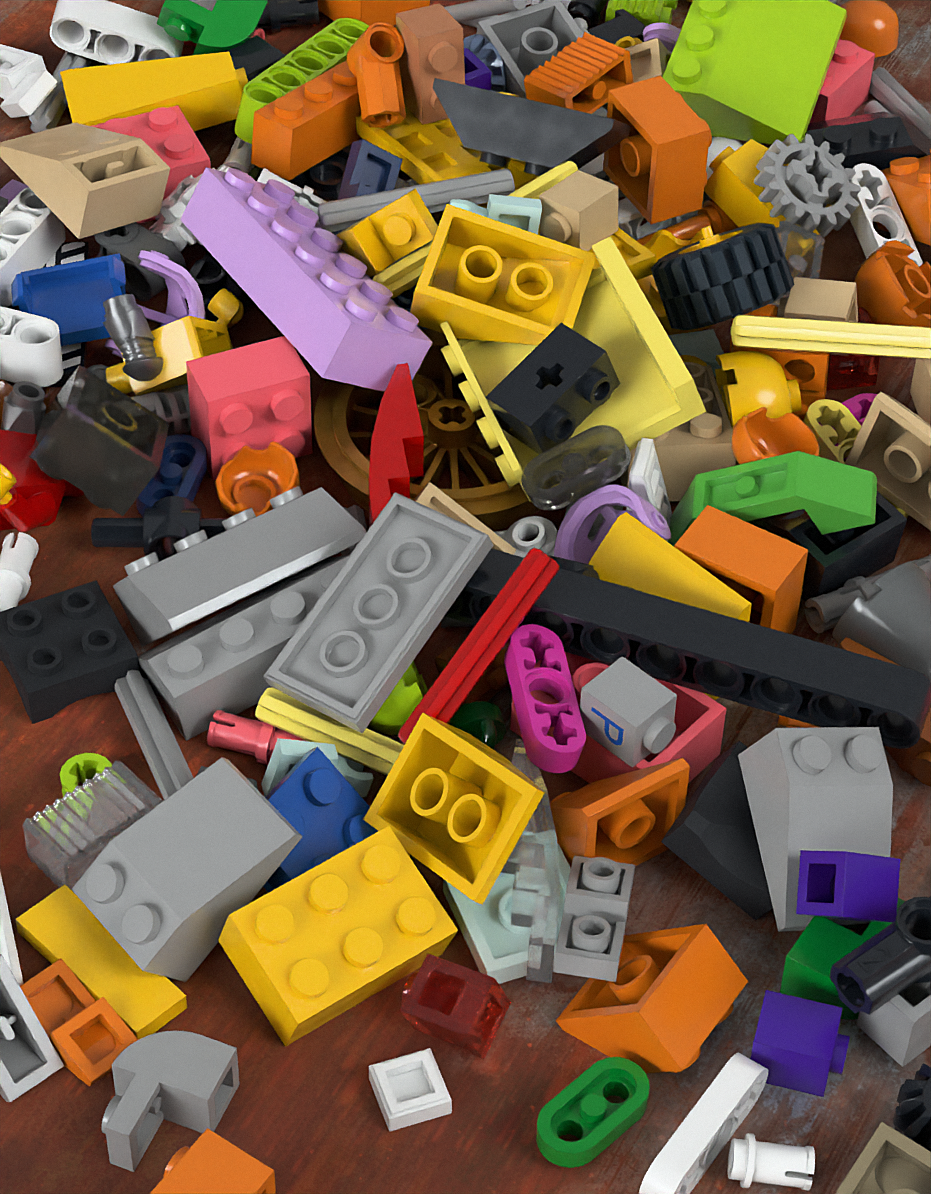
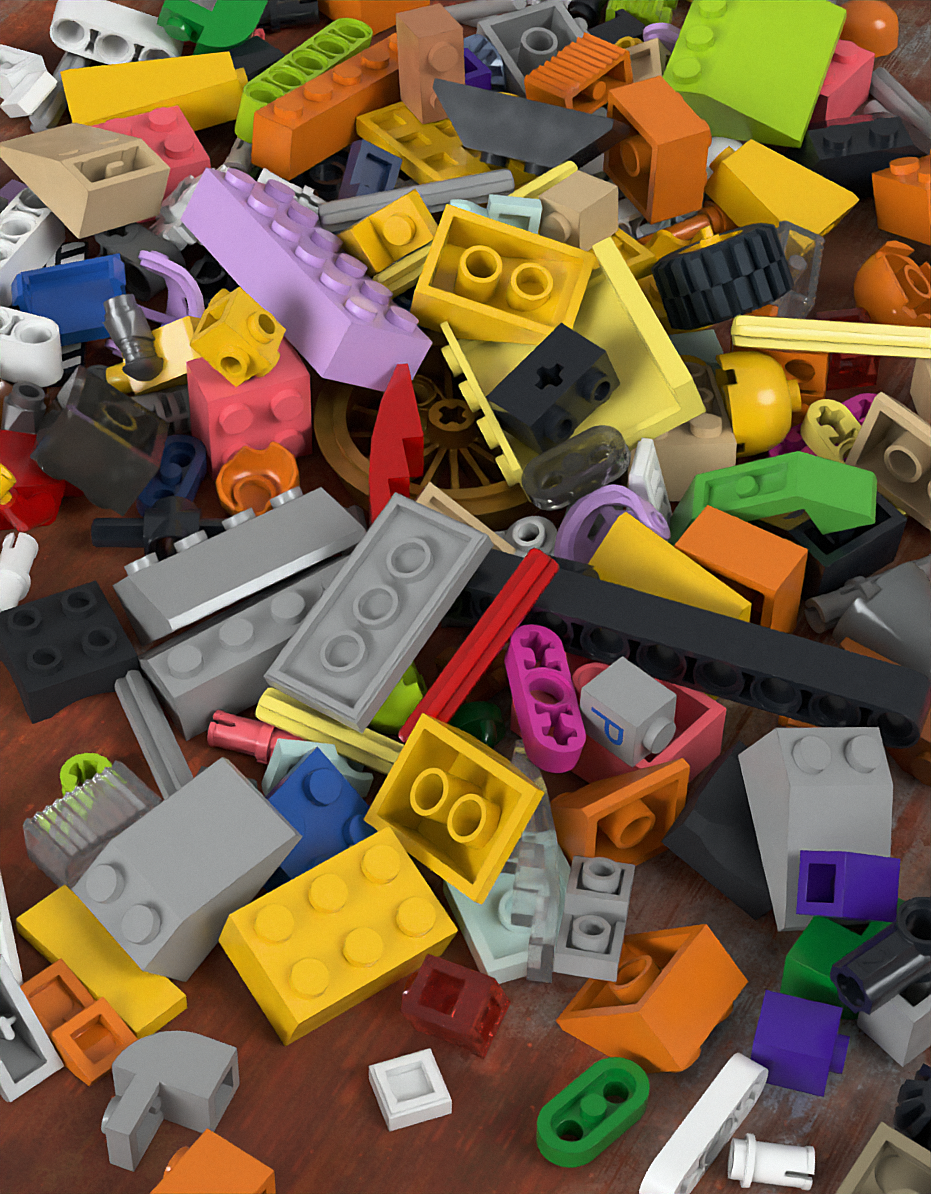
(238, 337): none -> yellow brick
(378, 74): orange piece -> none
(764, 437): orange hair -> none
(807, 184): light grey gear -> none
(821, 301): tan brick -> none
(878, 205): white beam -> none

